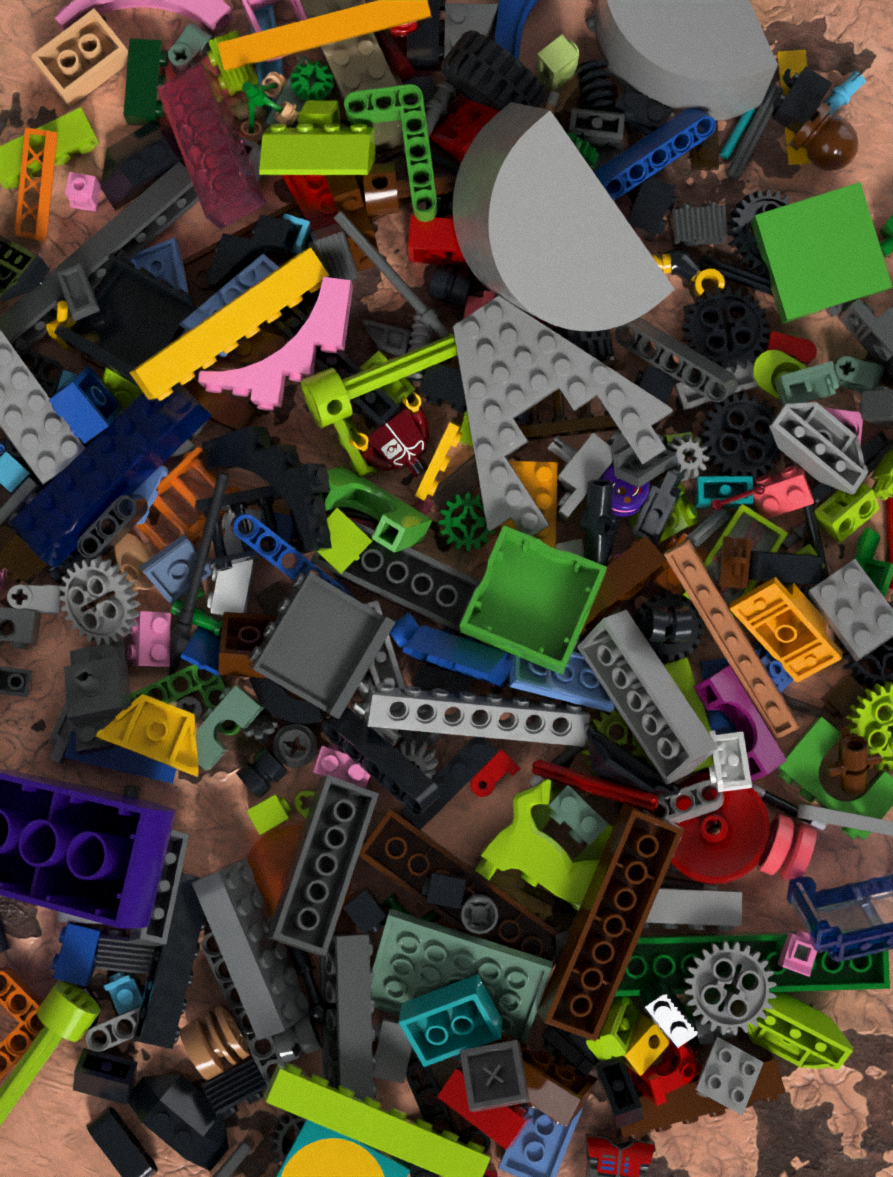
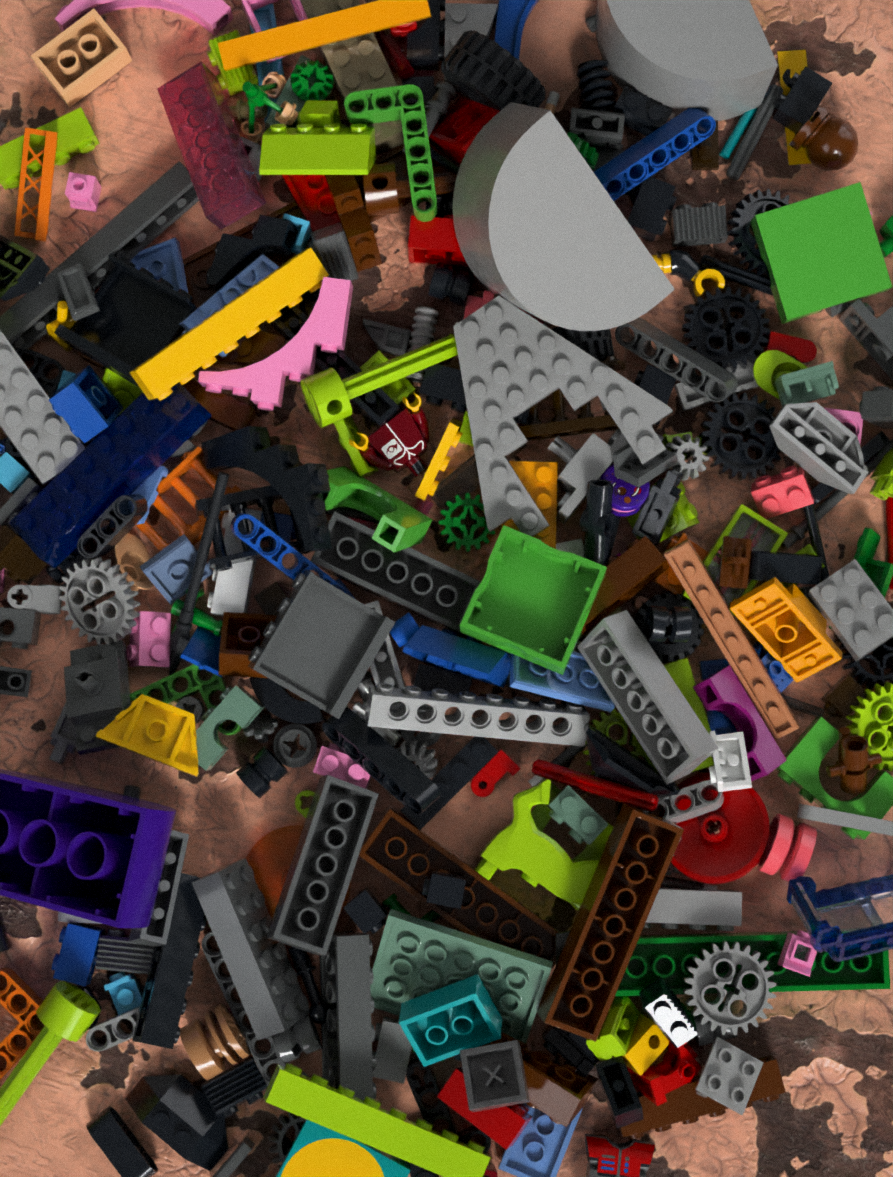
(105, 1076): black brick -> none
(122, 760): blue tile -> none
(138, 162): black wedge -> none
(143, 78): dark green brick -> none
(189, 48): sand green piece -> none
(269, 813): lime brick -> none
(346, 541): lime piece -> none
(428, 316): dark grey bar -> none
(479, 913): dark grey wheel -> none
(557, 63): yellowish green brick -> none
(557, 907): dark grey piece -> none
(708, 528): light grey axle -> none
(717, 504): dark red hinge -> none
(722, 487): teal brick -> none
(784, 806): black bar -> none
(800, 1034): lime wedge -> none
(842, 93): medium azure pin -> none
(846, 512): lime brick -> none
(860, 374): sand green piece -> none

